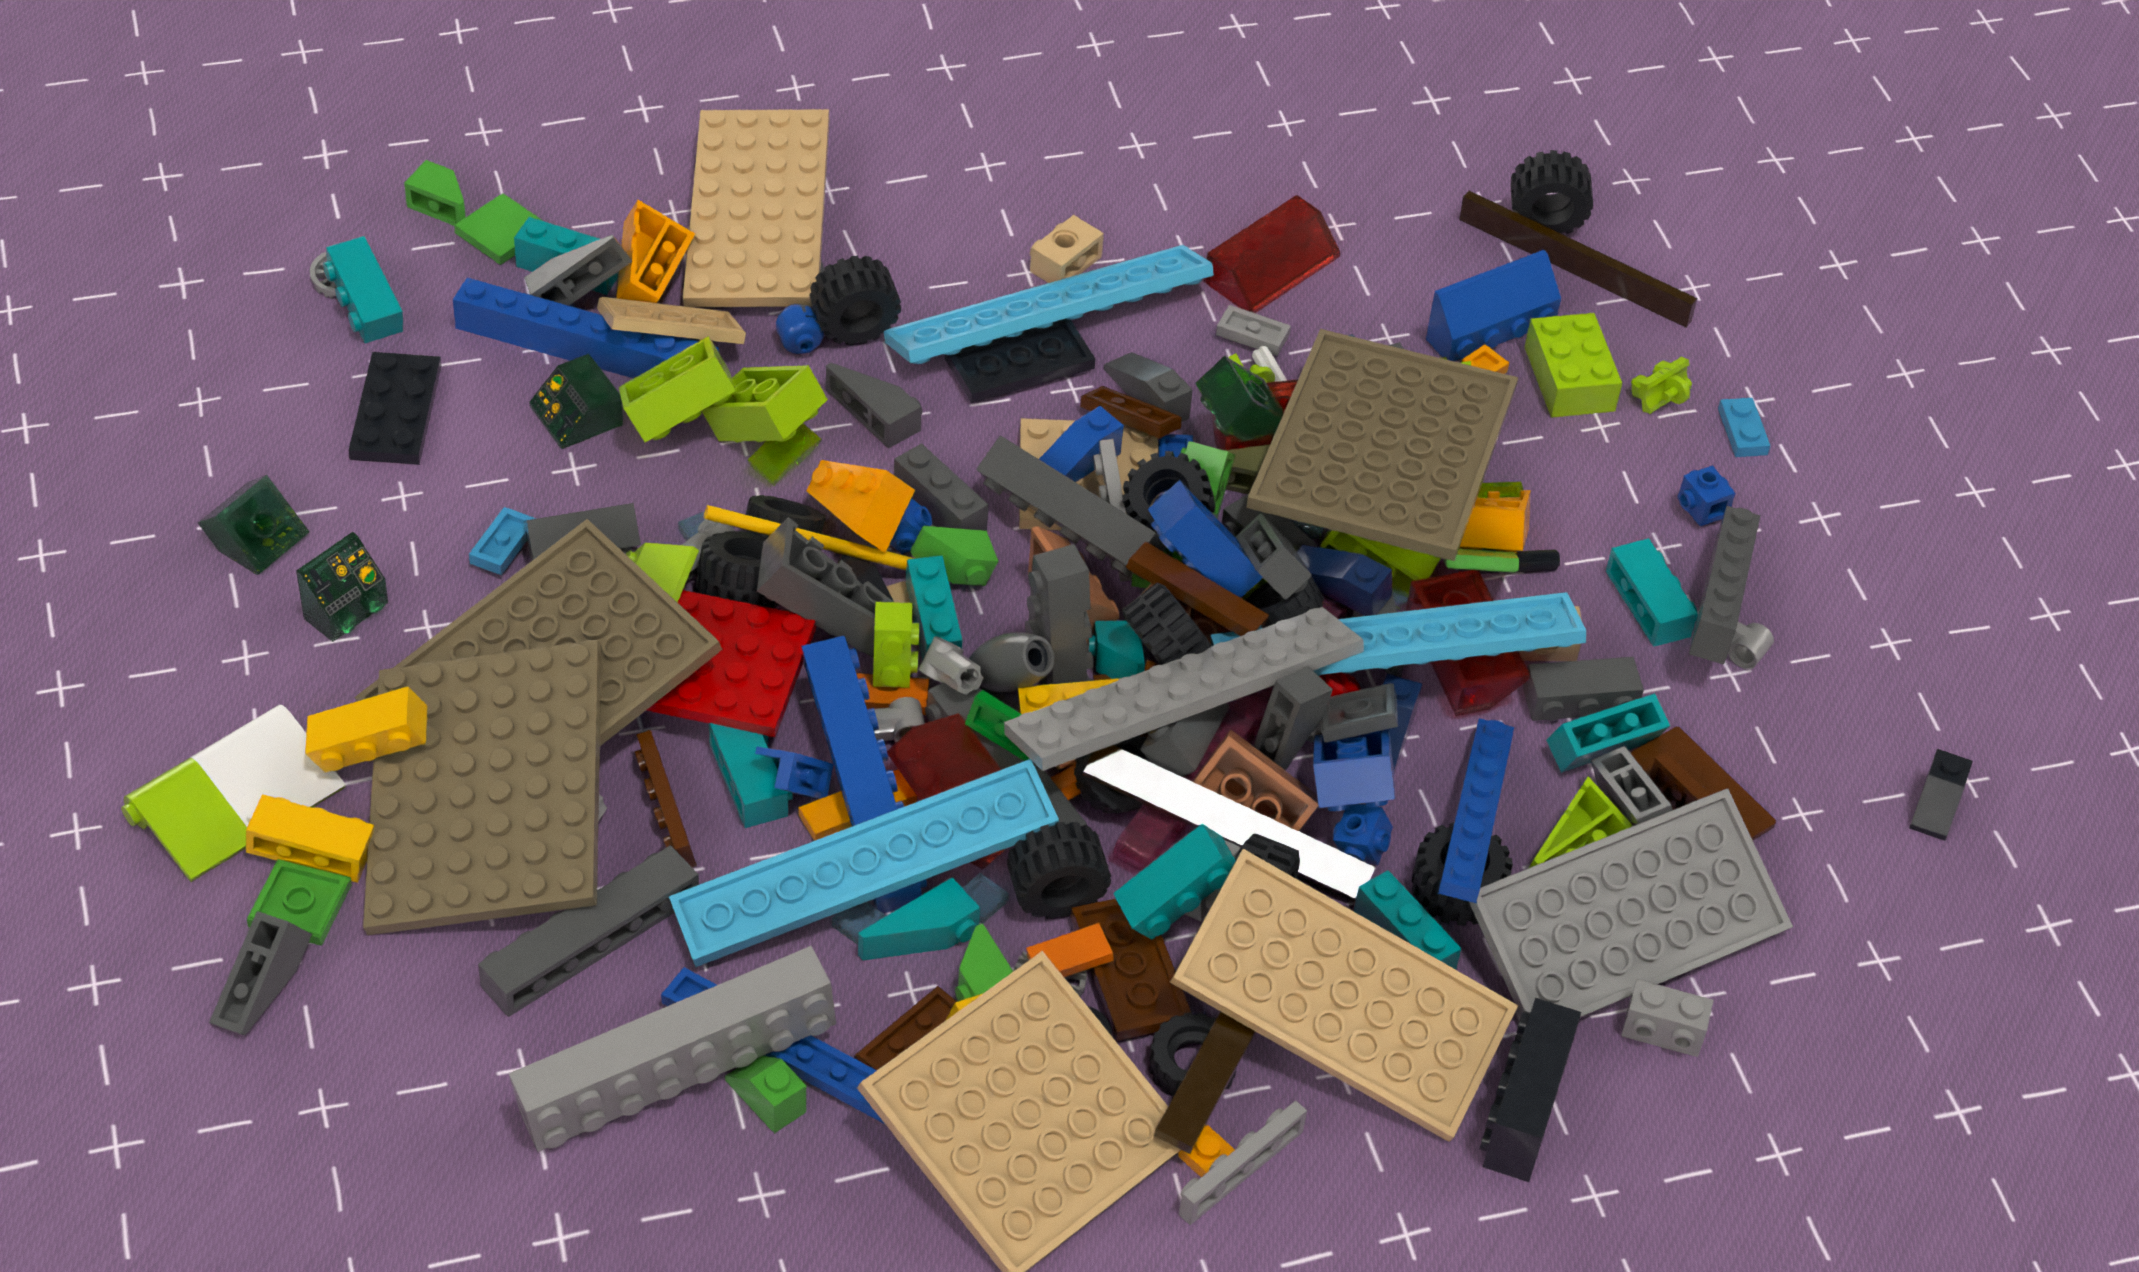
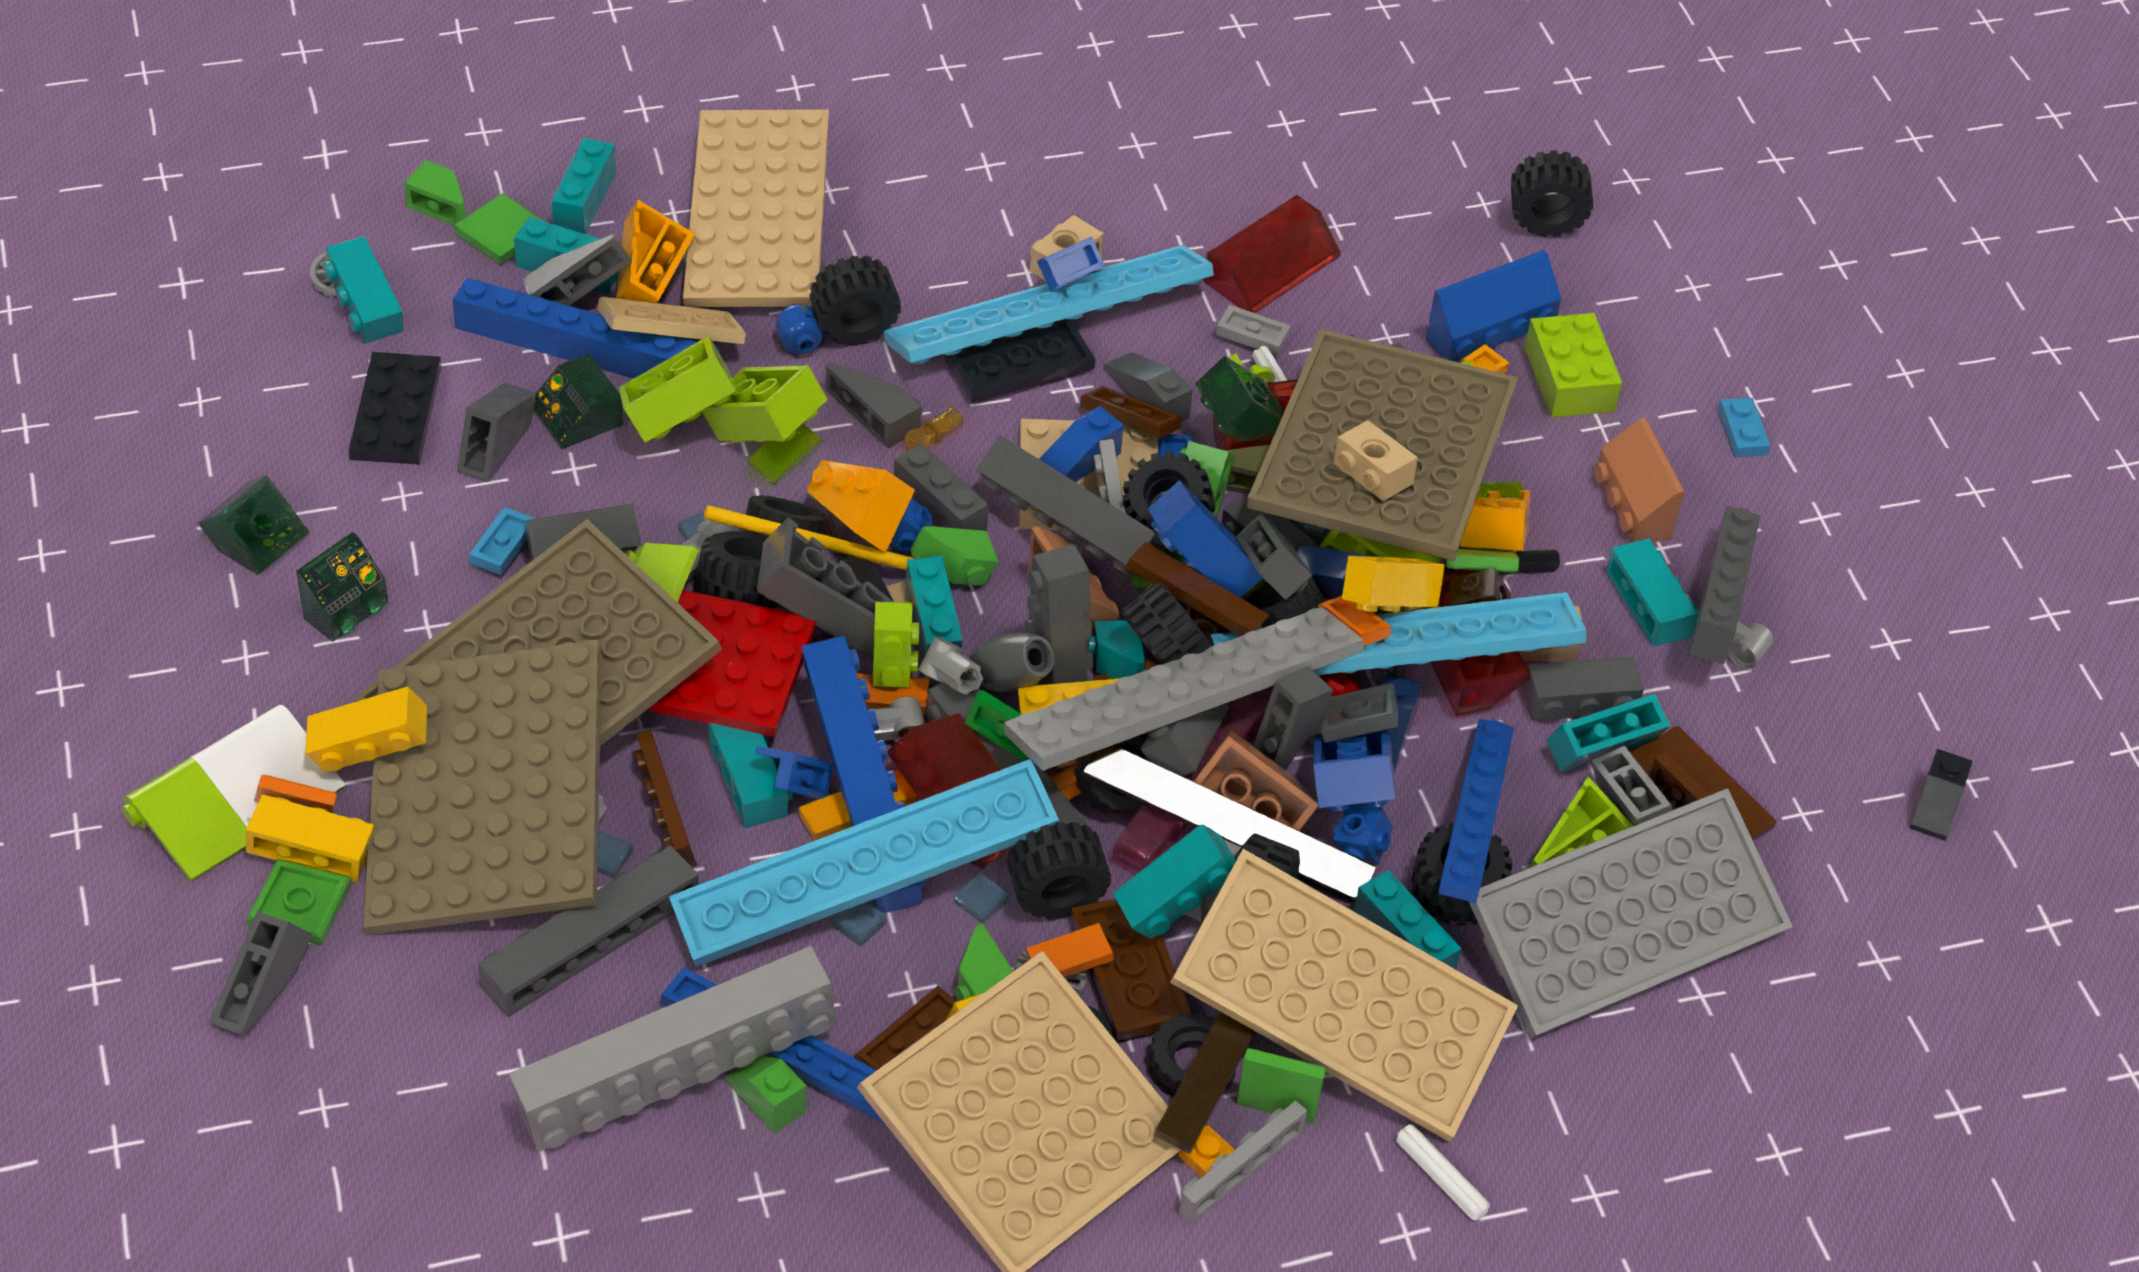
(295, 792): none -> orange tile
(493, 429): none -> dark grey slope
(584, 185): none -> teal brick
(612, 854): none -> clear light blue tile
(923, 925): teal slope -> none
(933, 429): none -> clear yellow pin
(1070, 263): none -> tile
(1278, 1081): none -> bright green tile
(1363, 623): none -> orange tile
(1375, 460): none -> tan brick
(1392, 583): none -> yellow brick
(1443, 1172): none -> white axle
(1477, 588): none -> dark brown bracket
(1528, 1089): black brick -> none
(1578, 259): dark brown tile -> none
(1640, 483): none -> nougat slope
(1666, 384): lime hips -> none
(1667, 1018): light grey brick -> none
(1705, 495): blue brick -> none

